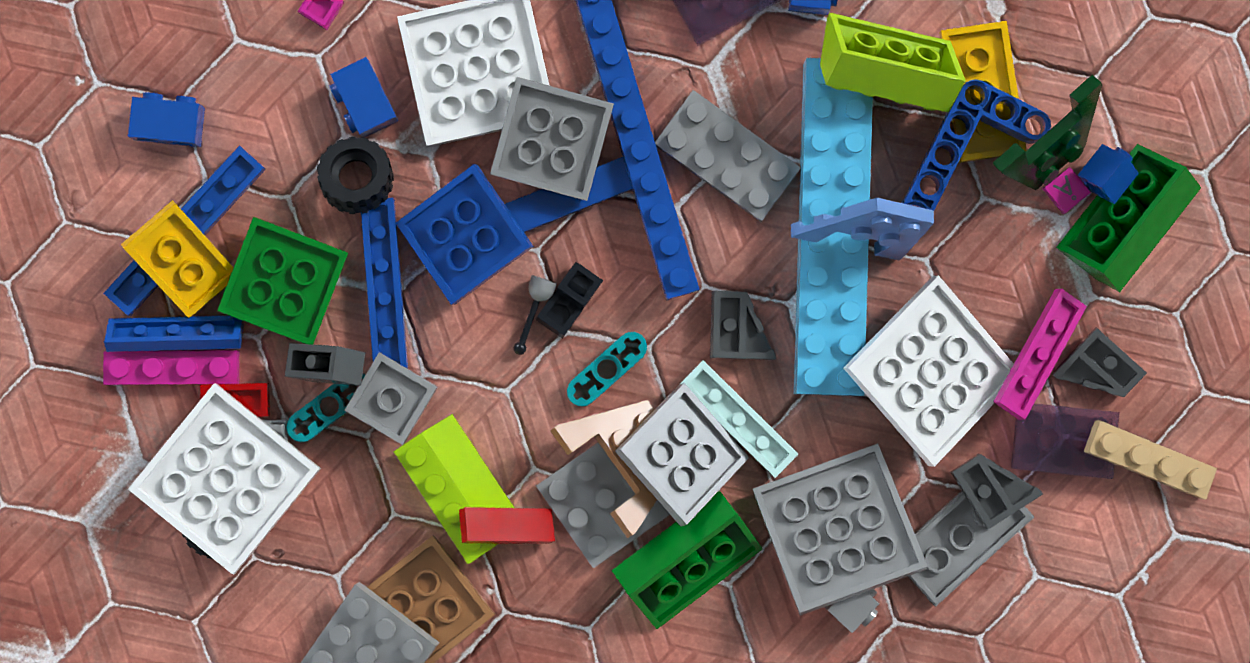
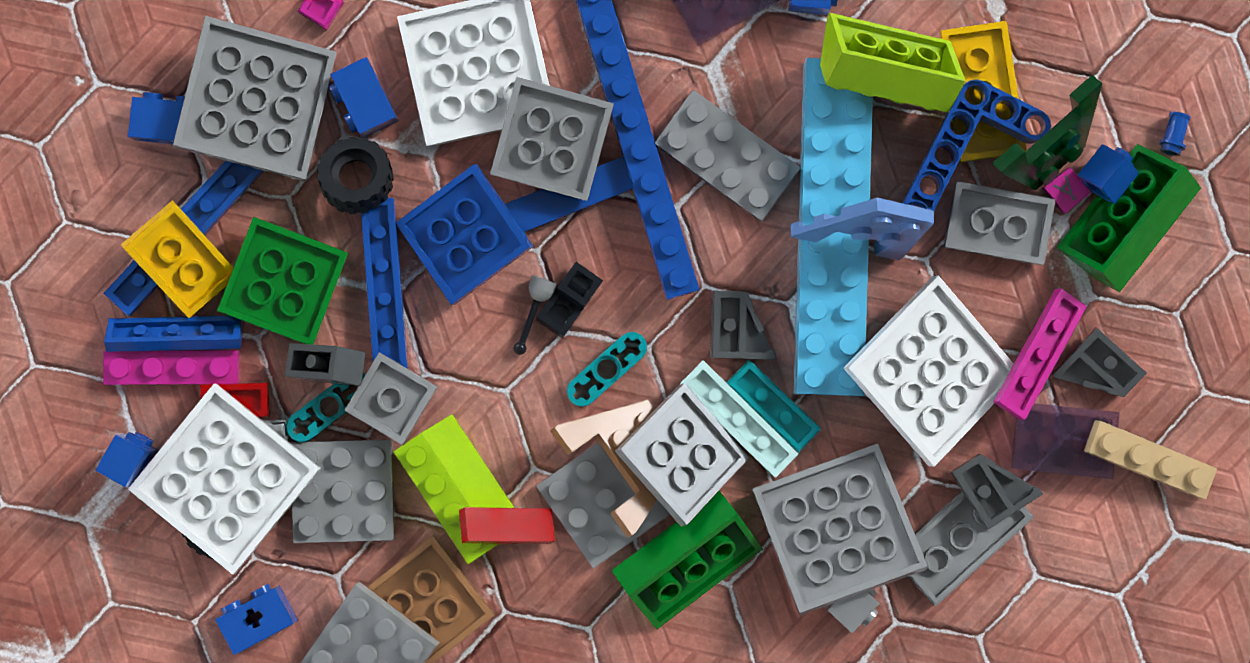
(126, 457): none -> blue brick
(241, 632): none -> blue brick
(254, 98): none -> light grey plate
(348, 495): none -> light grey plate
(773, 406): none -> teal tile
(999, 223): none -> light grey plate
(1175, 134): none -> blue pin

